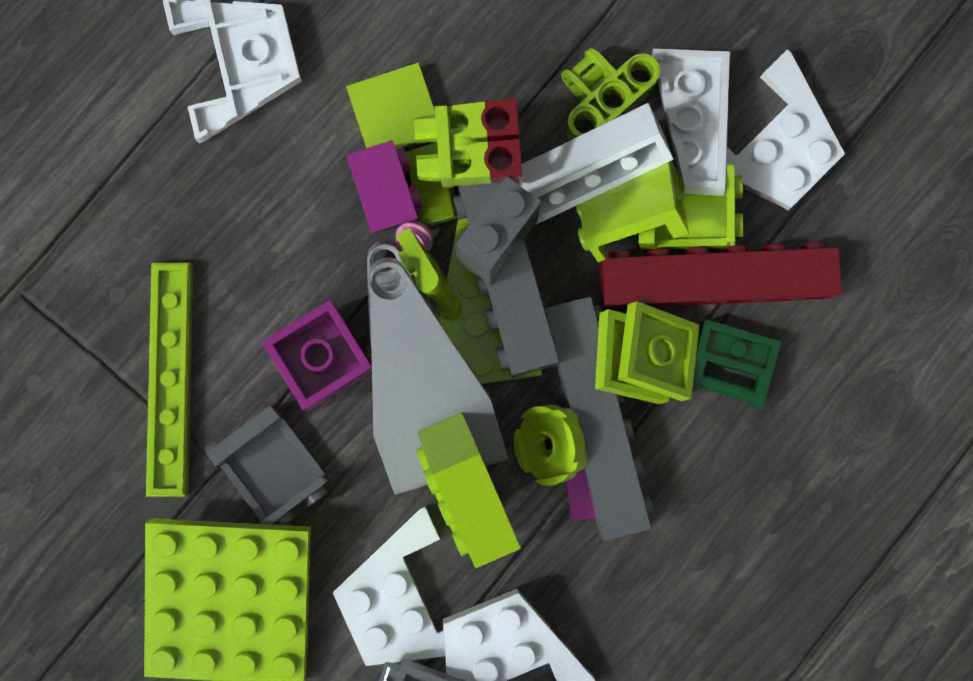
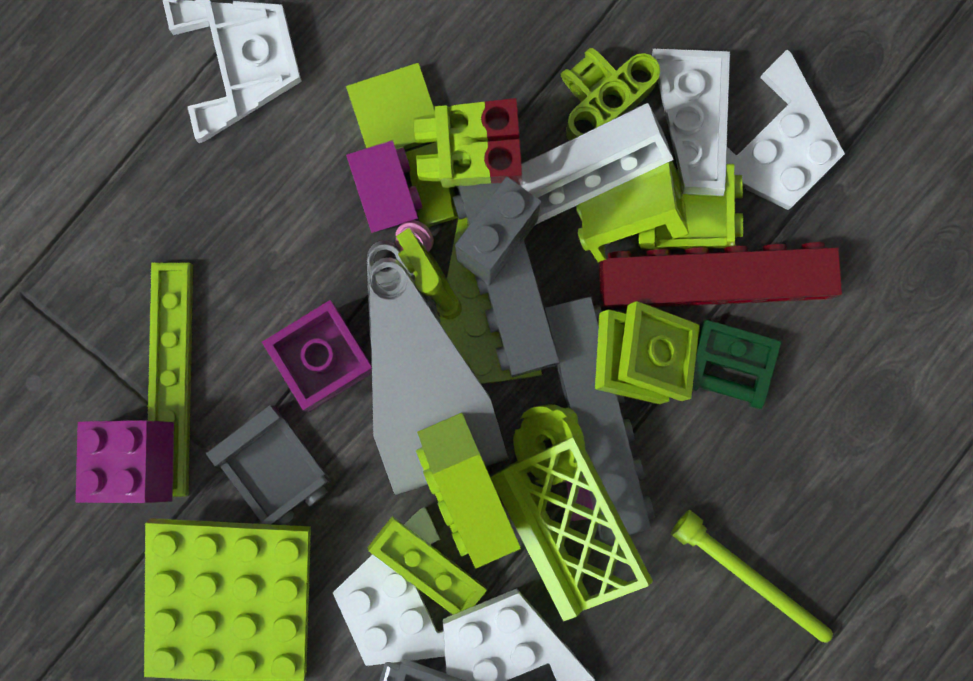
(124, 462): none -> magenta brick
(426, 567): none -> lime plate
(548, 548): none -> lime fence
(691, 531): none -> lime piece

